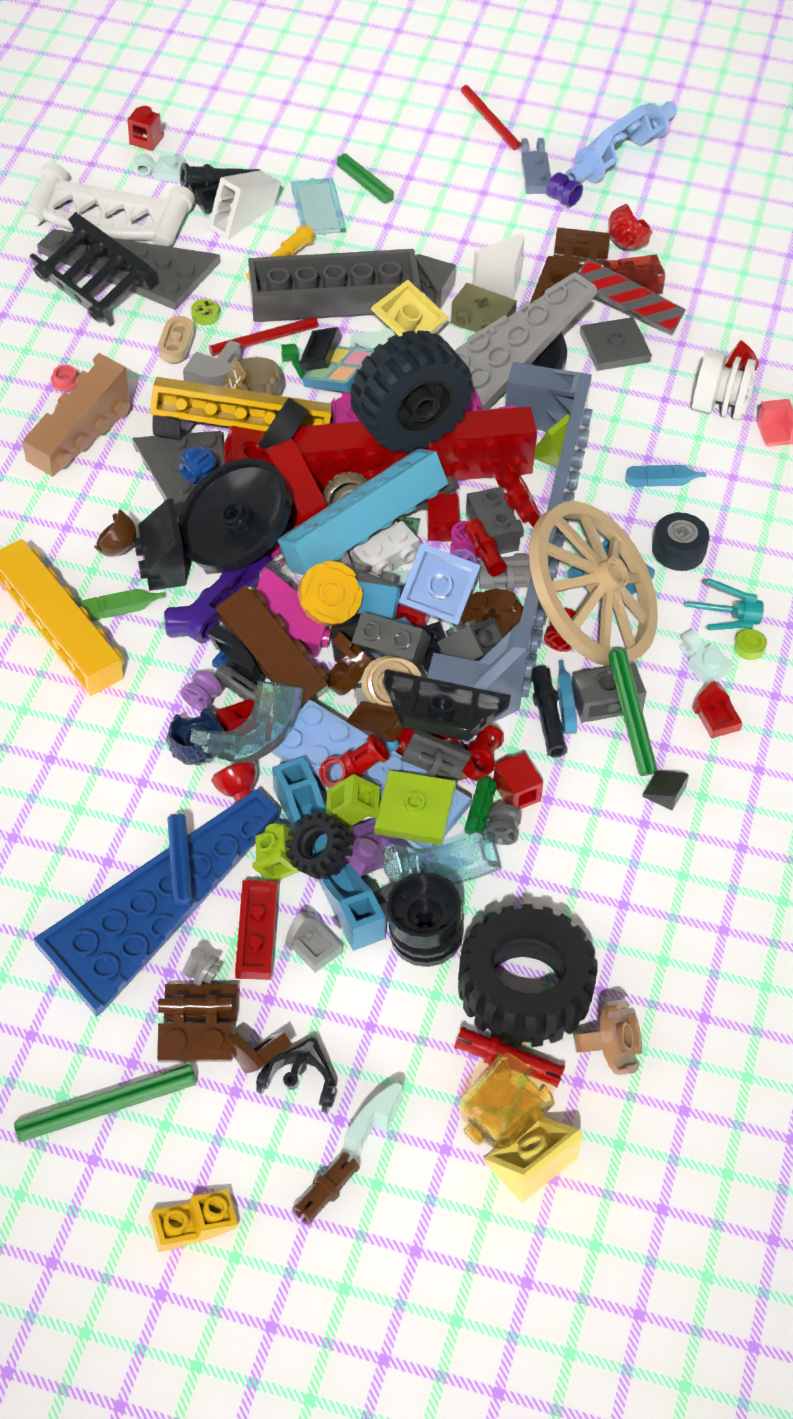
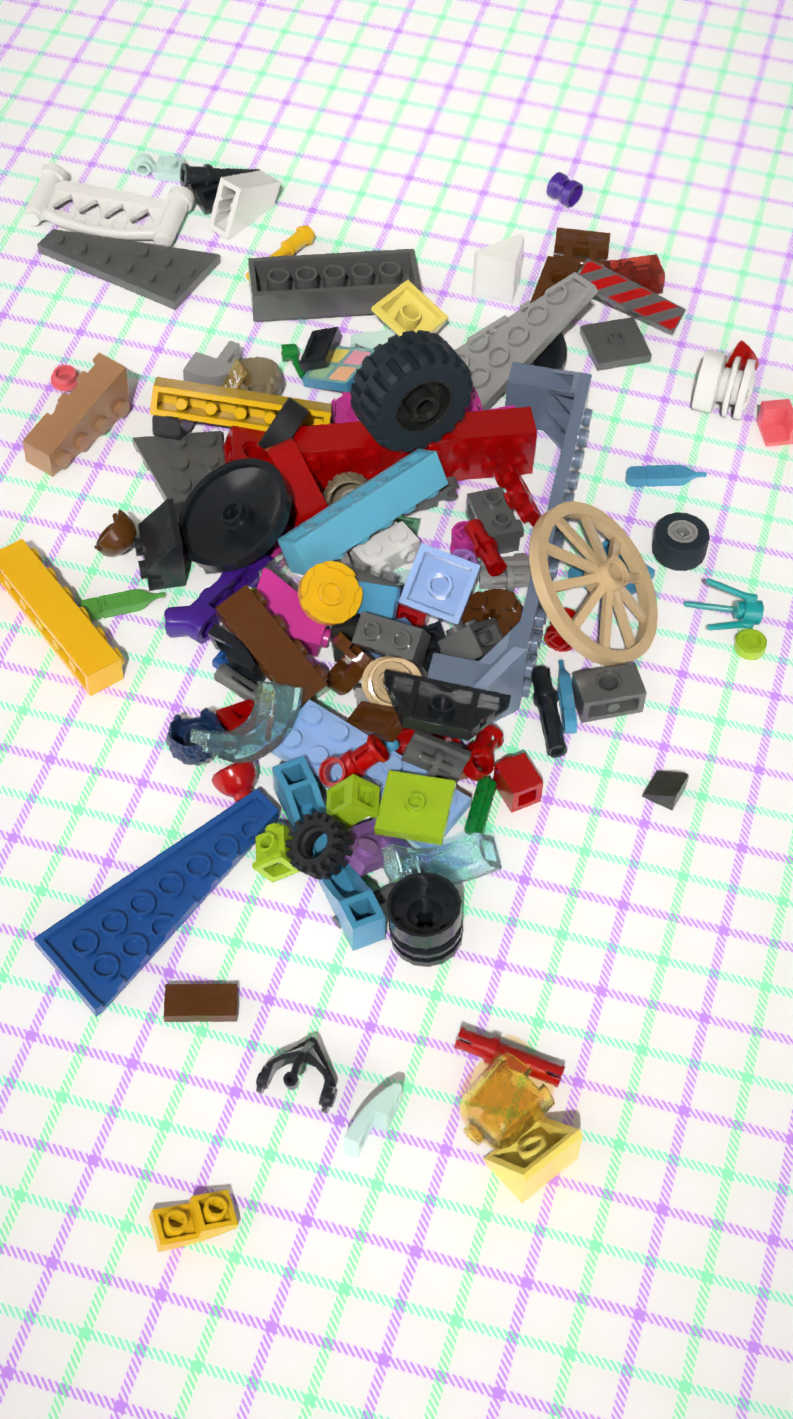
(100, 245): black fence -> none
(104, 1103): axle -> none
(145, 122): red brick -> none
(176, 339): tan plate -> none
(179, 860): blue axle -> none
(194, 1041): reddish brown plate -> none
(196, 464): blue gear -> none
(201, 690): medium lavender wheel -> none
(201, 966): light grey plate -> none
(205, 312): lime tile -> none
(254, 1058): reddish brown tile -> none
(256, 930): red plate -> none
(267, 335): red bar -> none
(312, 941): light grey tile -> none
(318, 205): clear light blue piece -> none
(325, 1188): reddish brown pin -> none
(365, 178): green axle -> none
(436, 278): dark grey slope -> none
(441, 516): red brick -> none
(479, 307): olive brick -> none
(490, 117): red bar -> none
(504, 823): dark grey wheel -> none
(531, 935): black tyre -> none
(535, 167): sand blue hinge -> none
(550, 446): lime slope -> none
(617, 1037): medium nougat tile -> none
(627, 230): red hair -> none
(632, 712): green axle -> none
(639, 125): light blue plate -> none
(706, 662): light aqua plate -> none
(717, 711): red tile -> none

